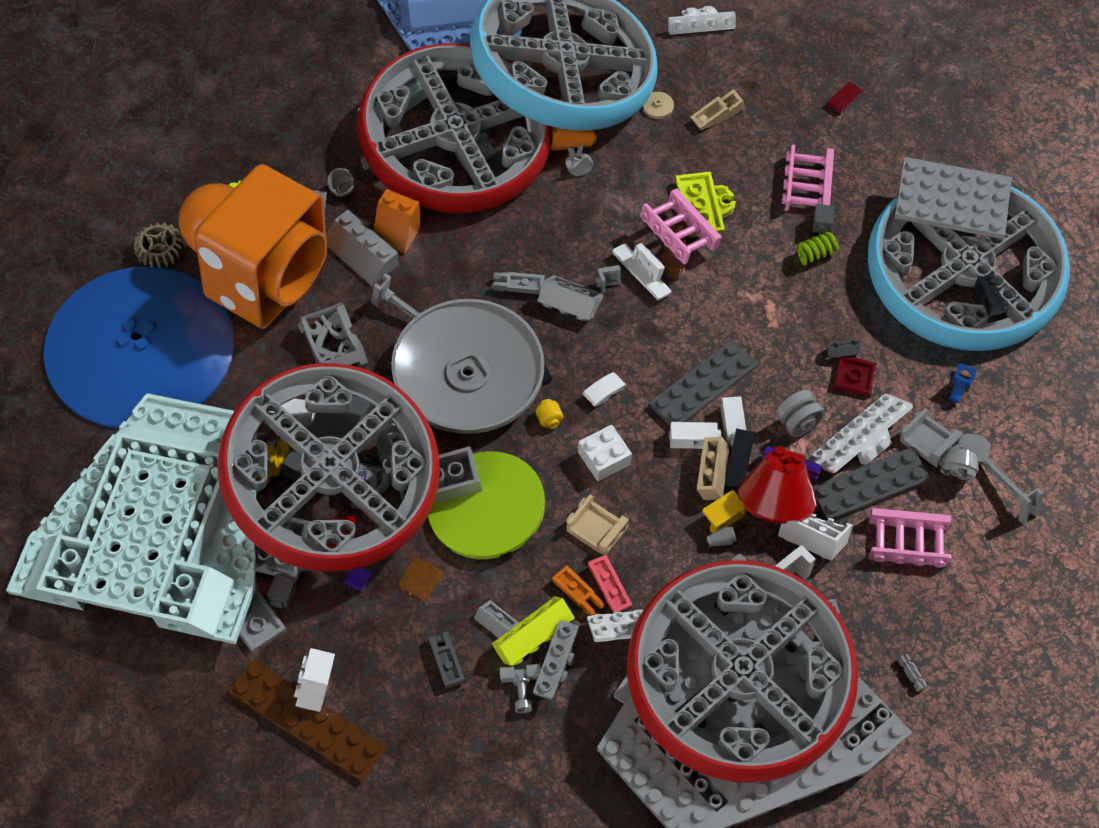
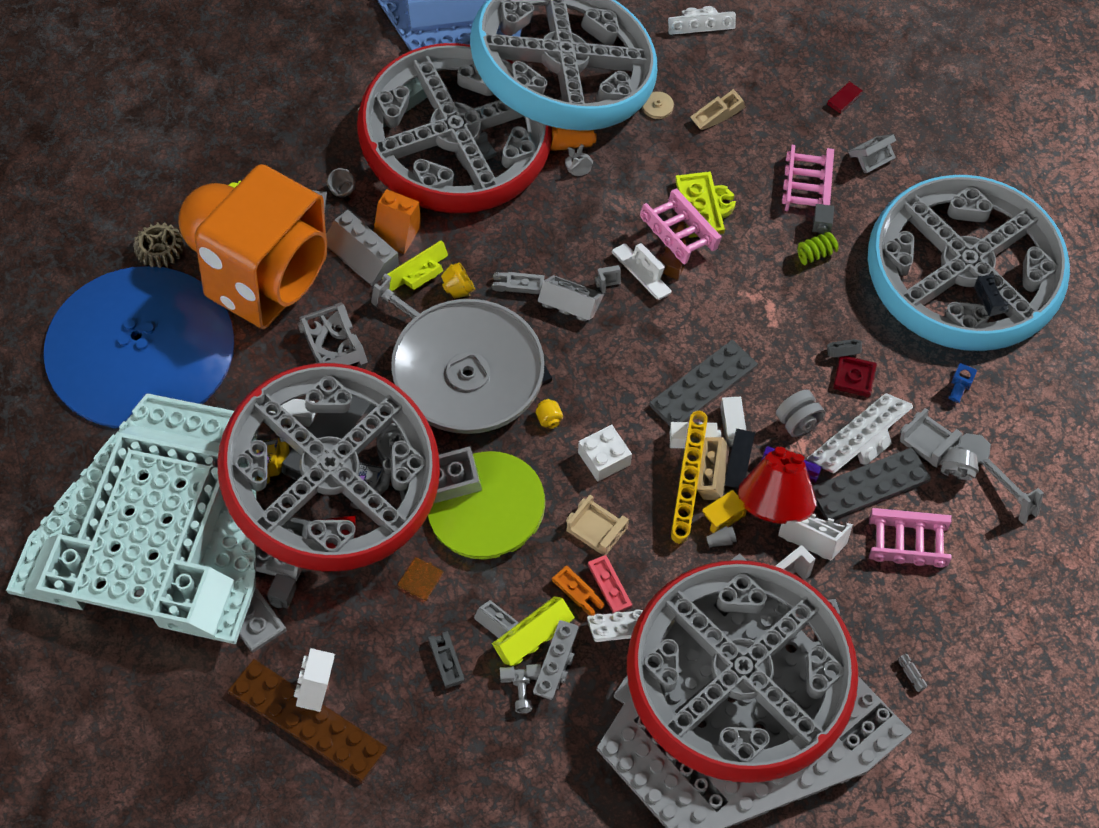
(358, 578): dark purple tile -> none
(419, 268): none -> neon yellow bracket
(457, 281): none -> yellow cone
(603, 389): white slope -> none
(686, 485): none -> yellow beam
(874, 152): none -> light grey bracket
(953, 197): light grey plate -> none

